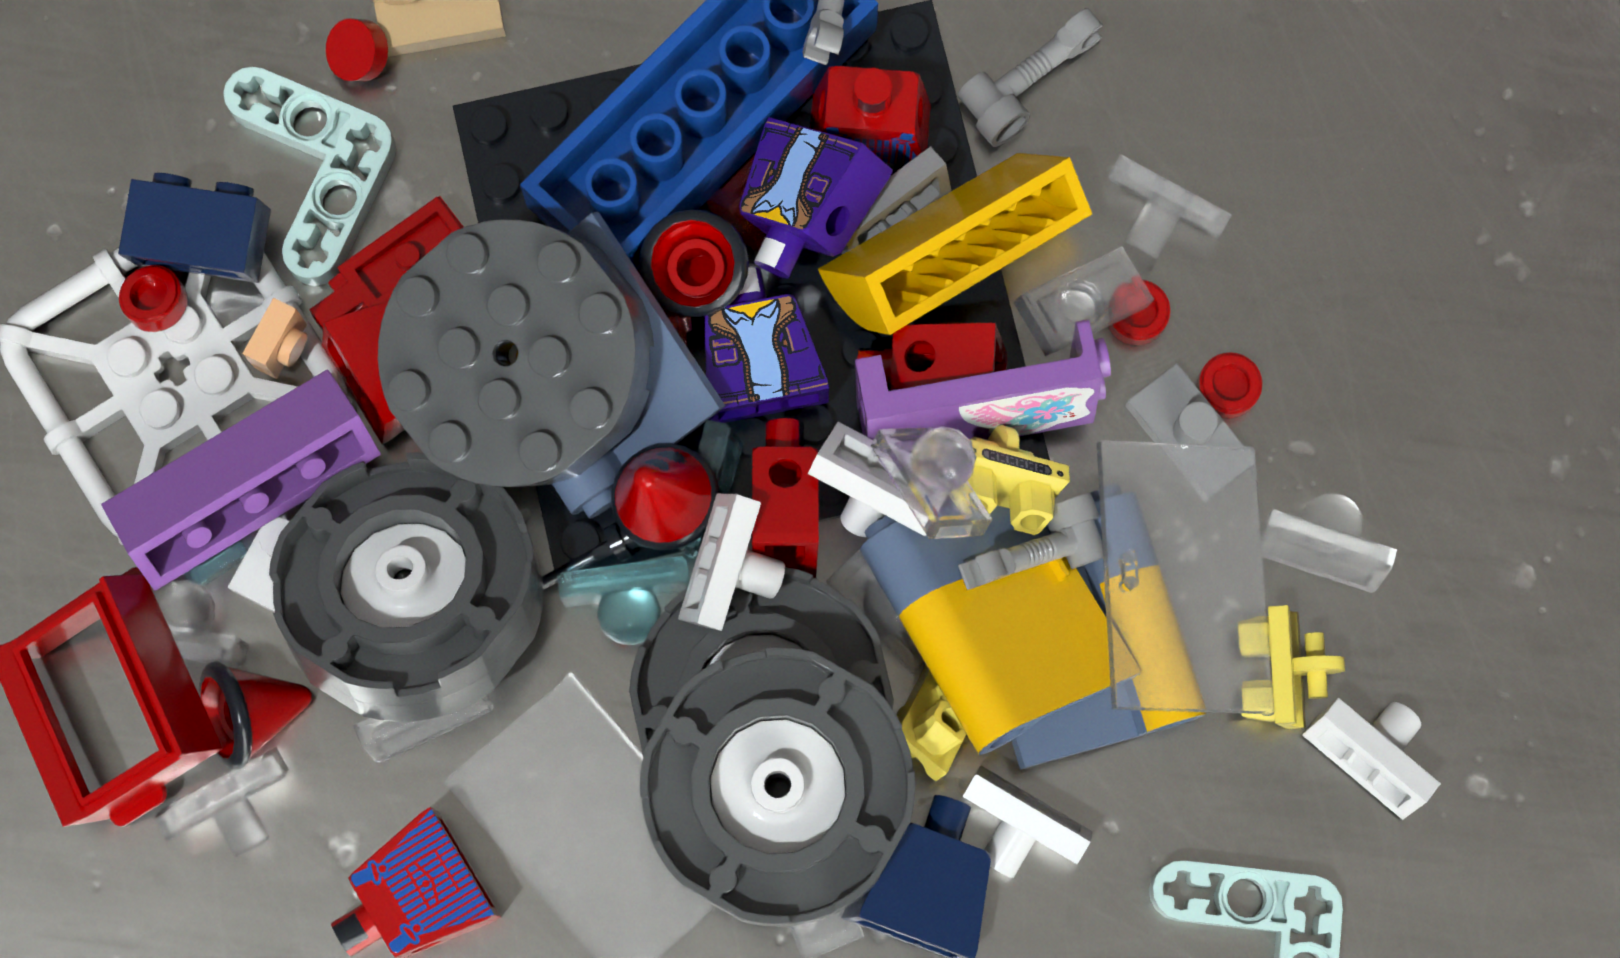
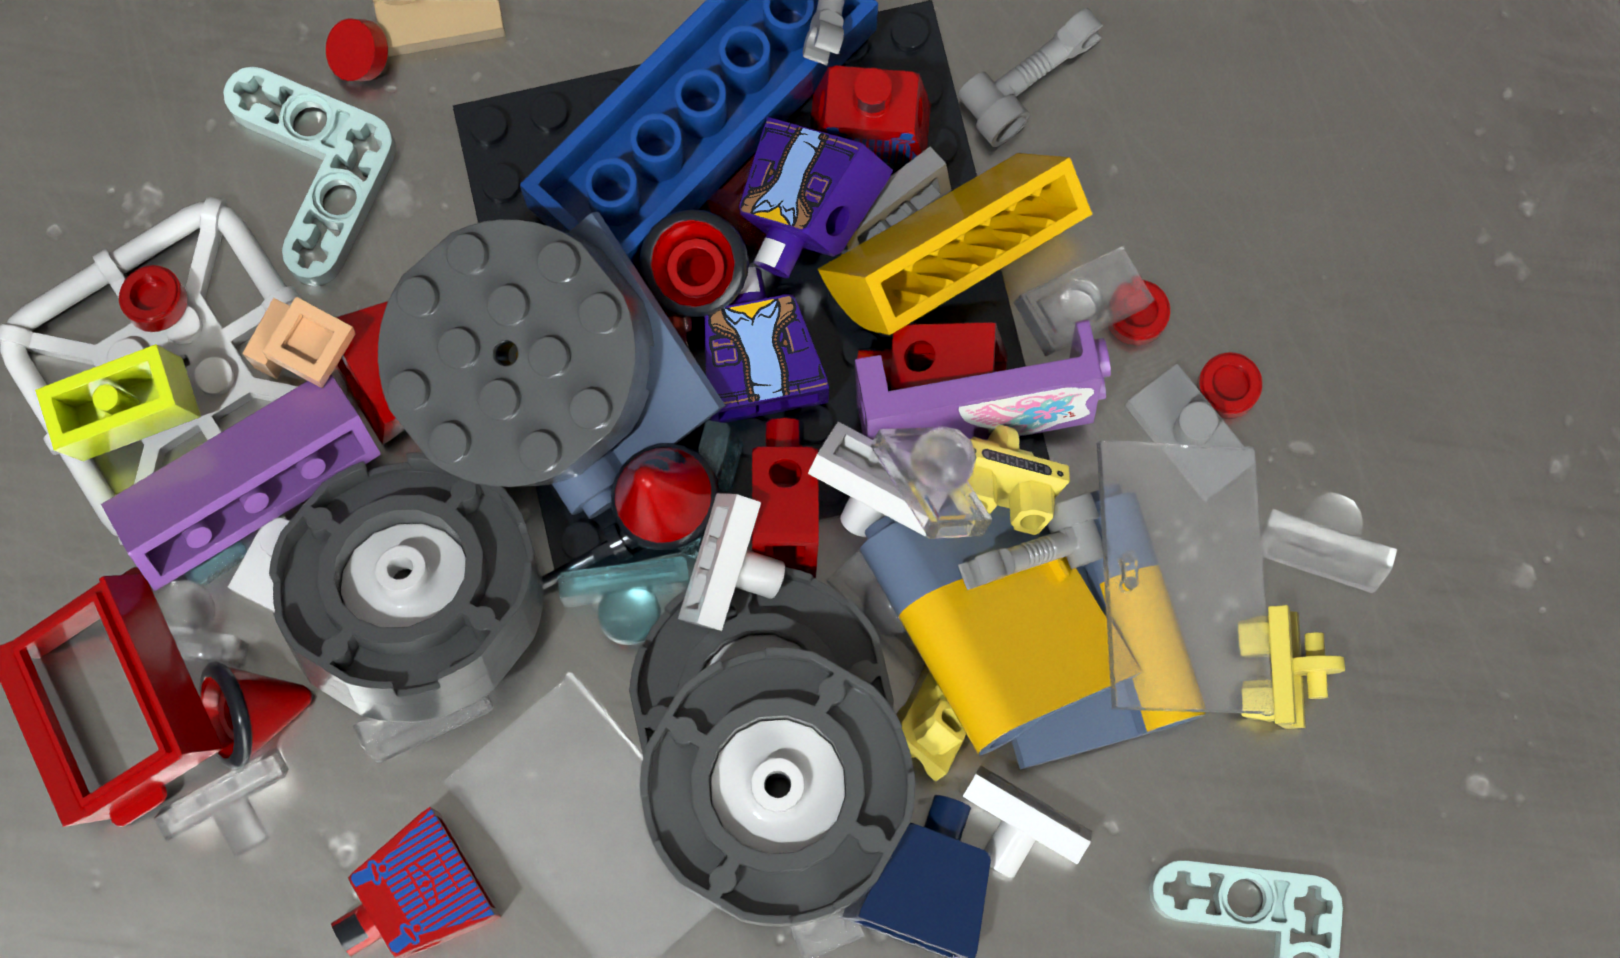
(118, 403): none -> neon yellow brick
(195, 228): dark blue brick -> none
(309, 342): none -> light nougat plate
(376, 269): red hinge -> none
(1163, 207): clear tile -> none
(1375, 753): white tile -> none

